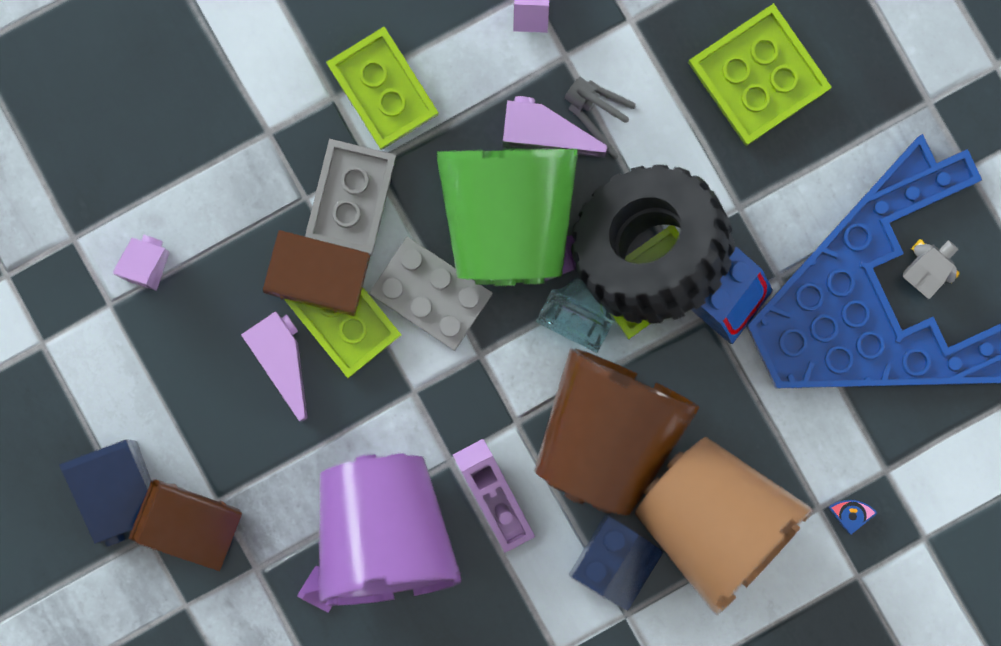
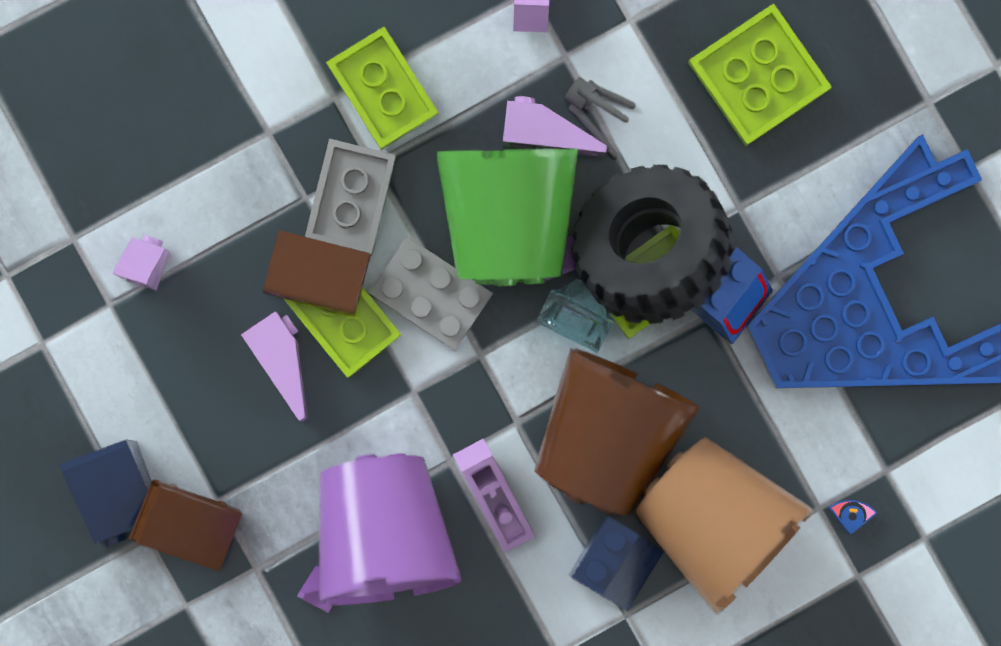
(931, 267): light grey piece -> none

